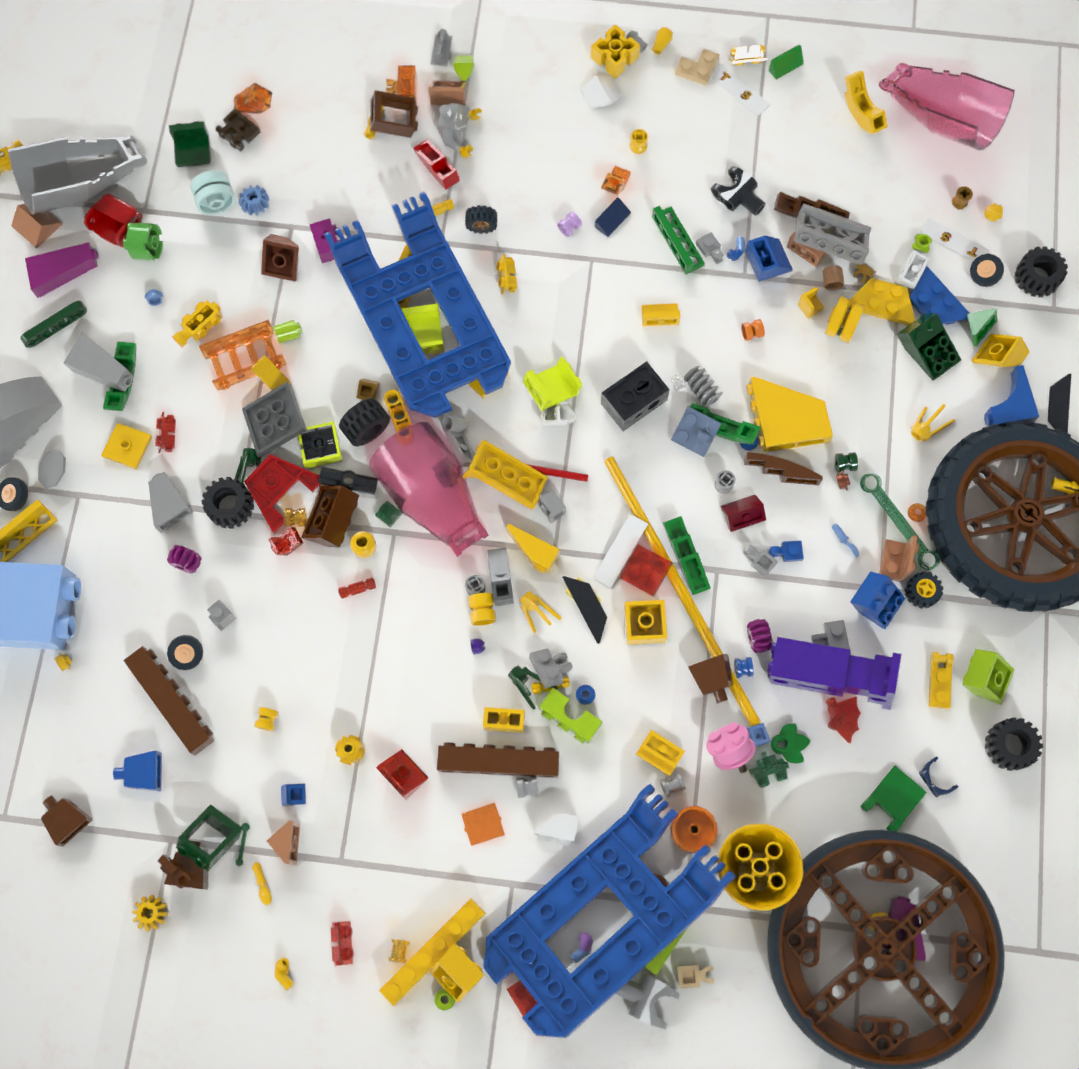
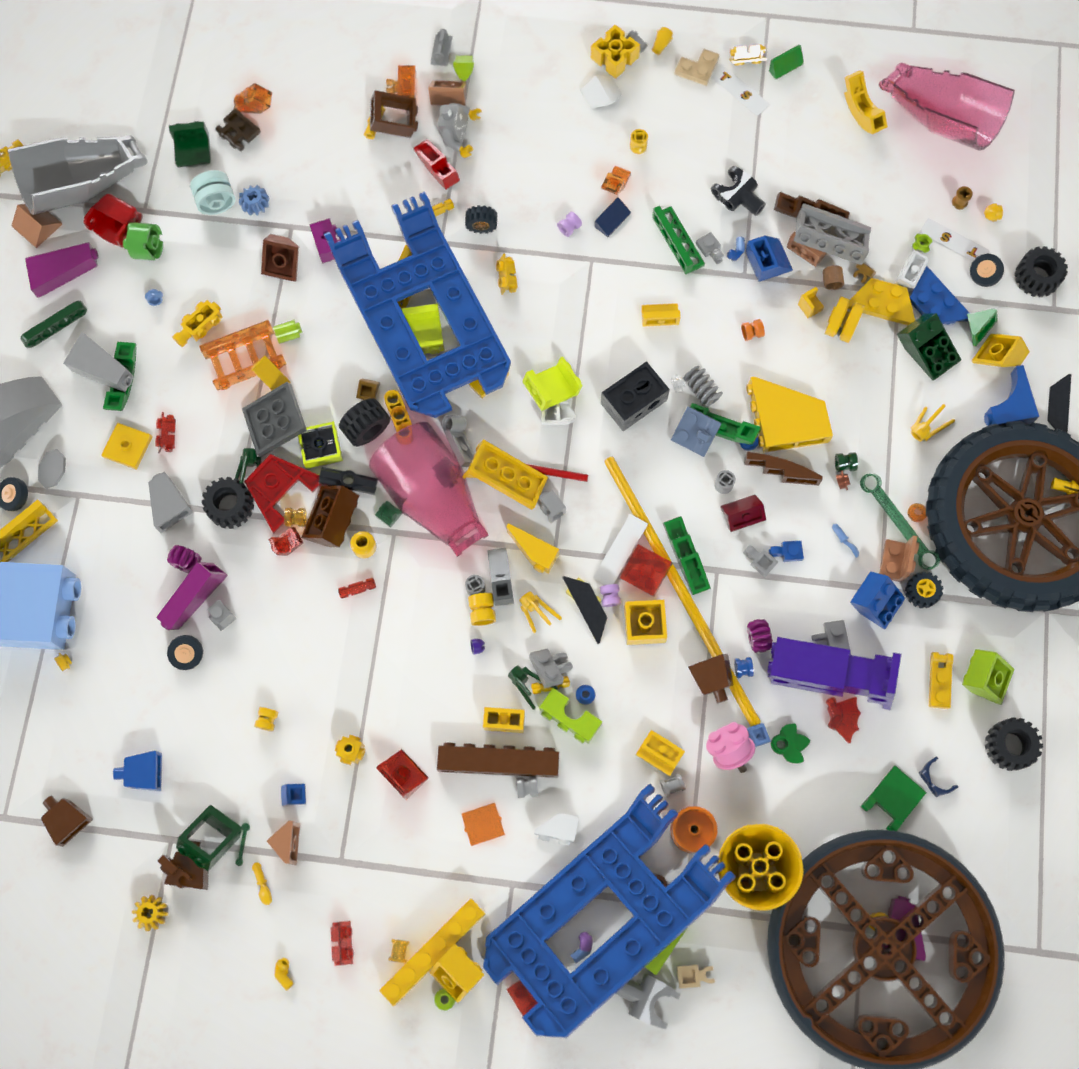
(169, 701): reddish brown brick -> none
(191, 595): none -> magenta slope
(610, 595): none -> lavender wheel
(767, 766): clear green hips -> none

